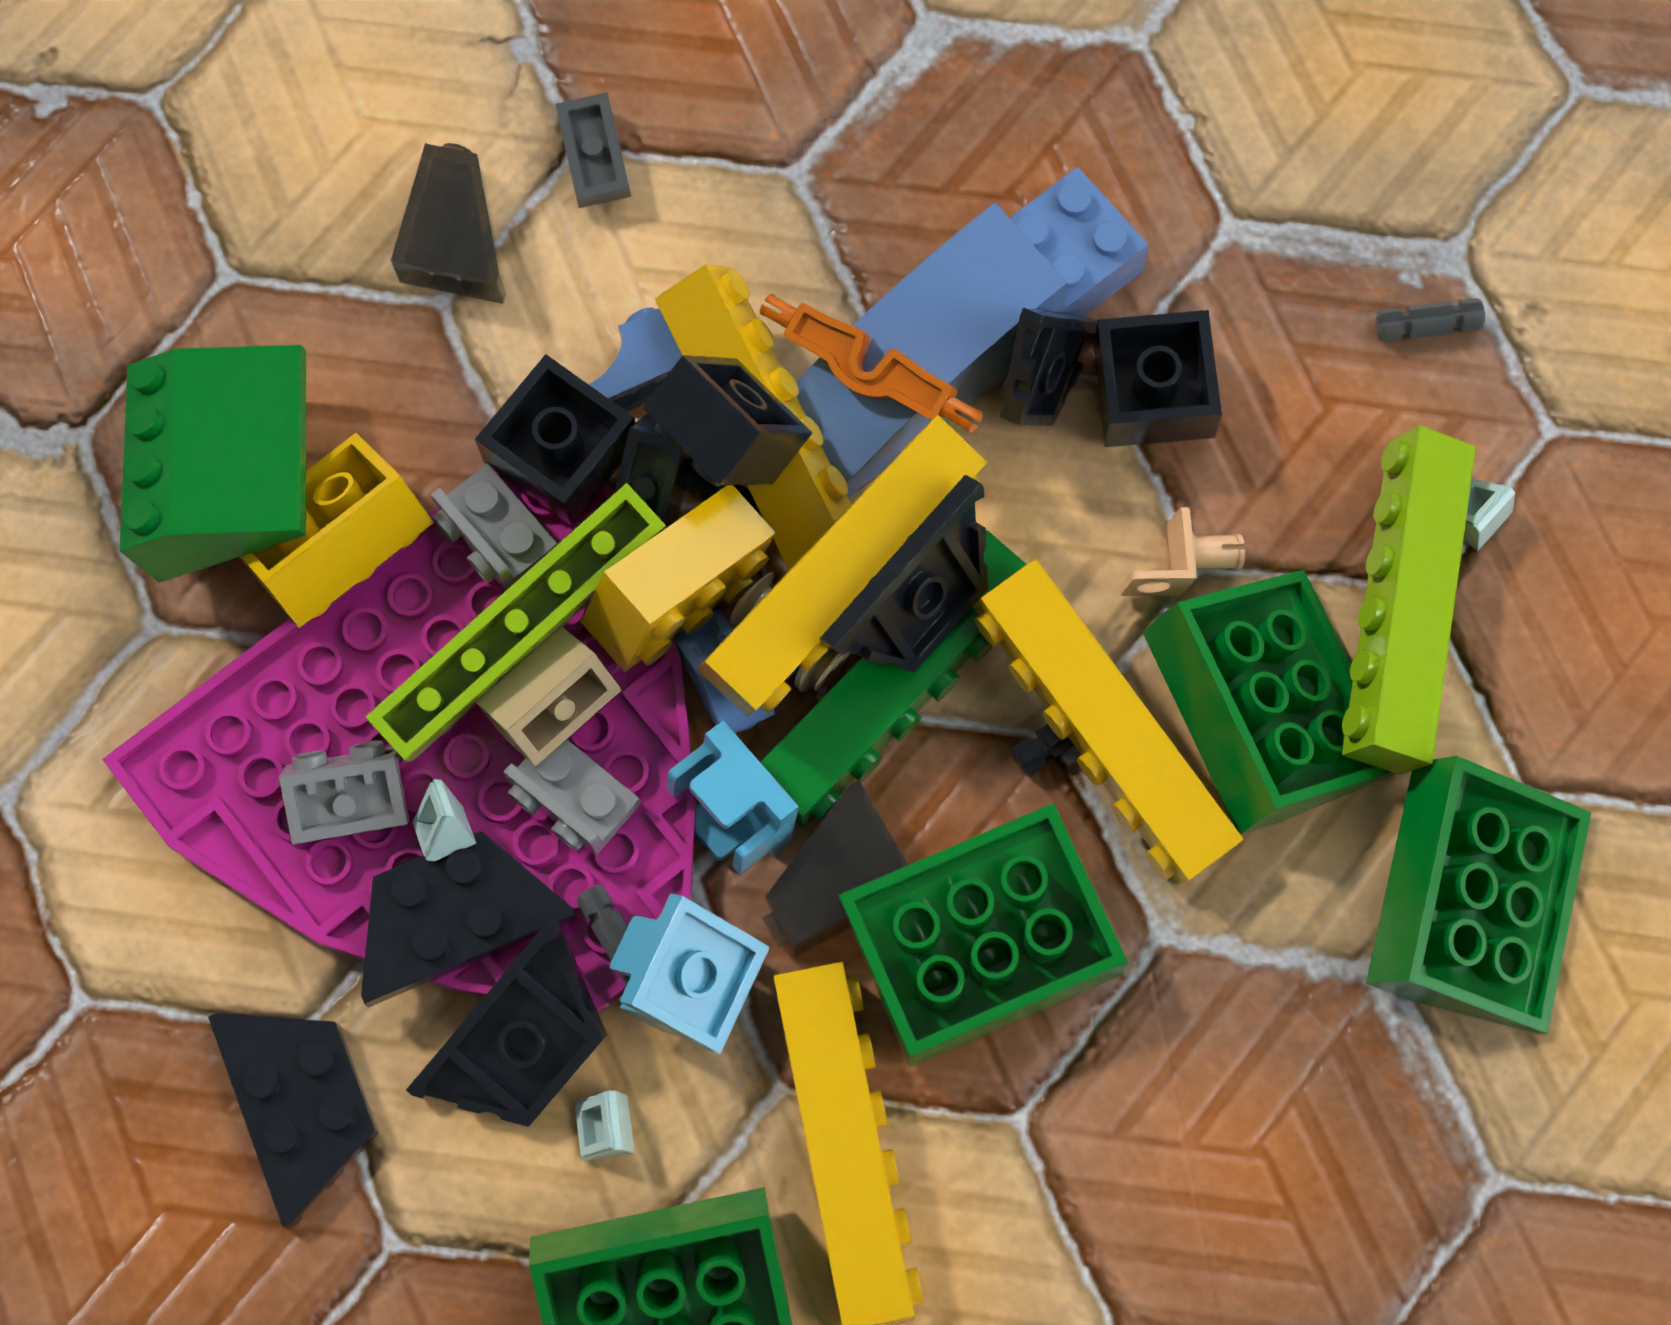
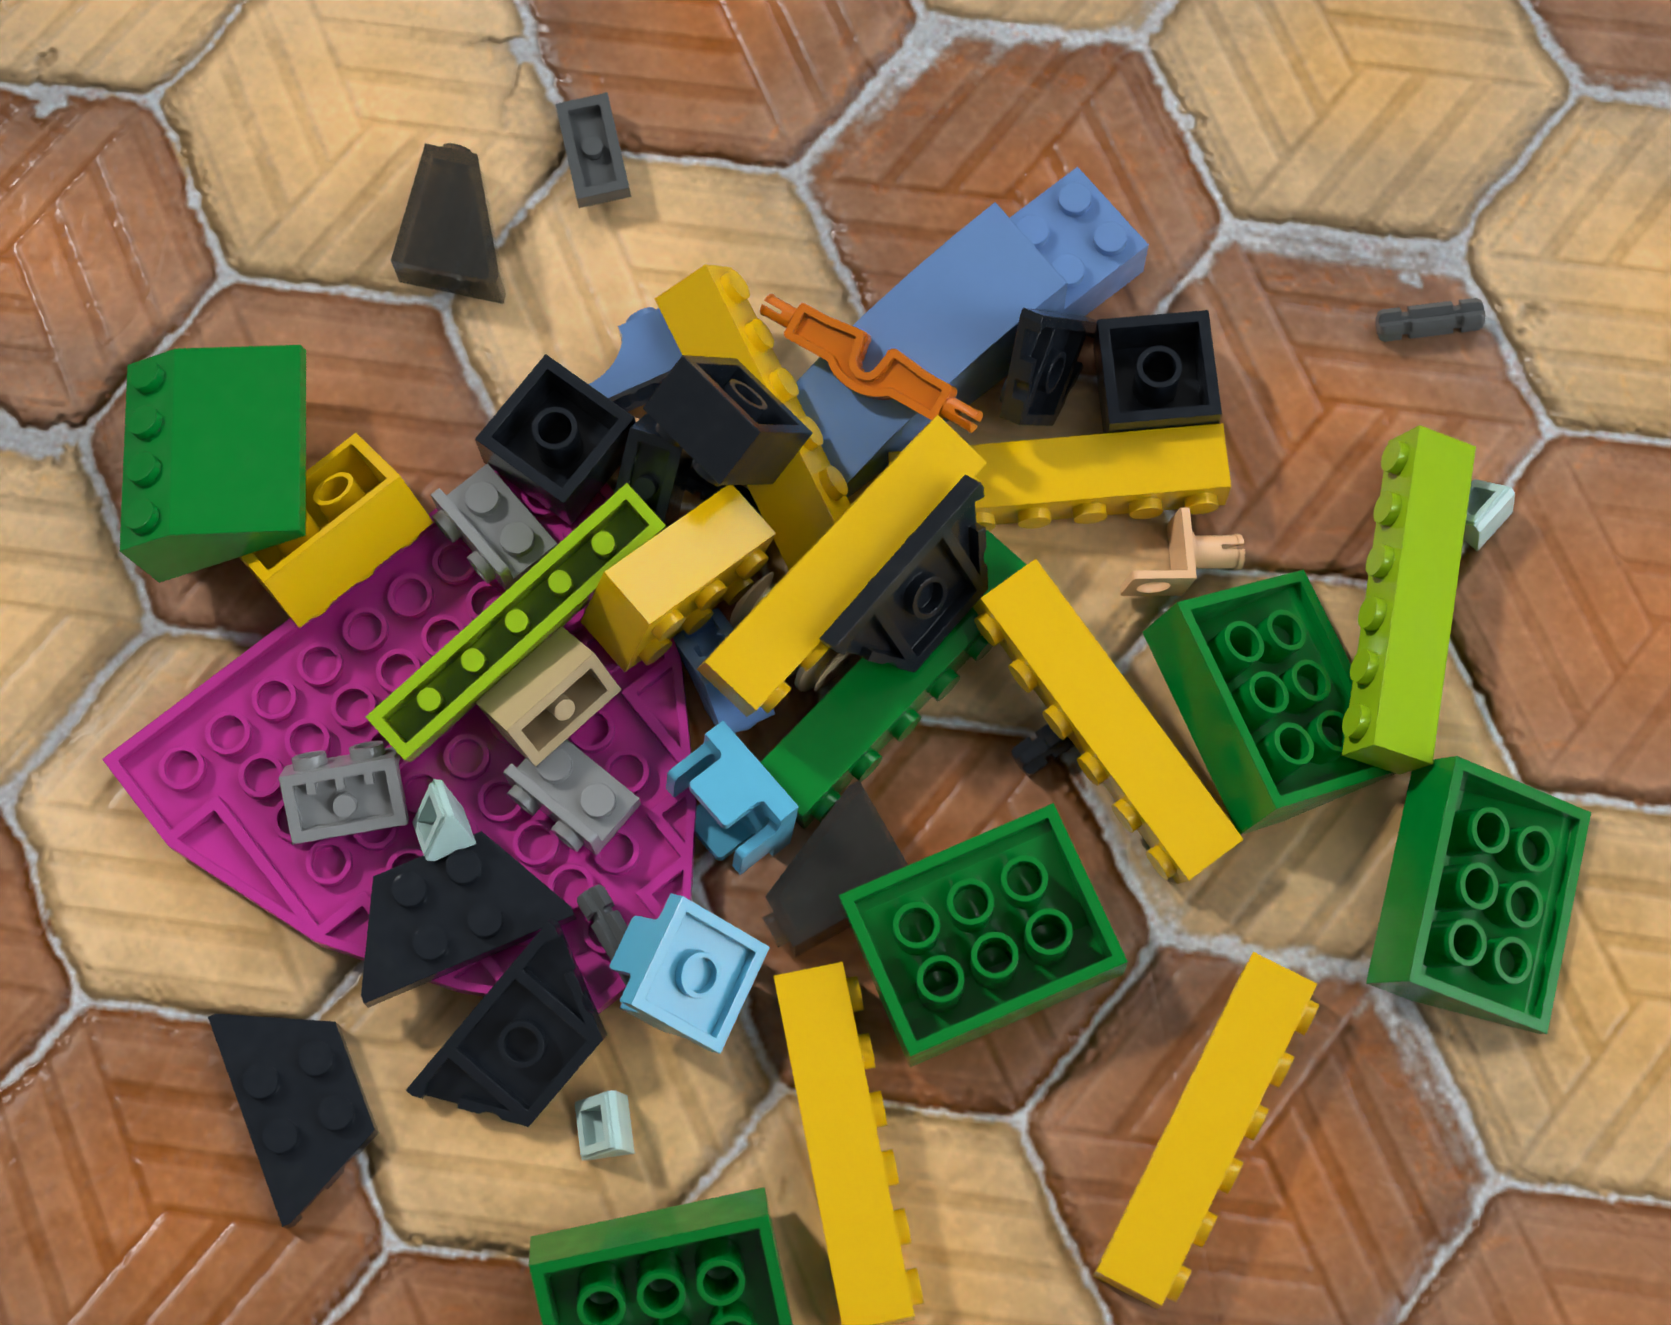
(1102, 476): none -> yellow brick
(1206, 1131): none -> yellow brick

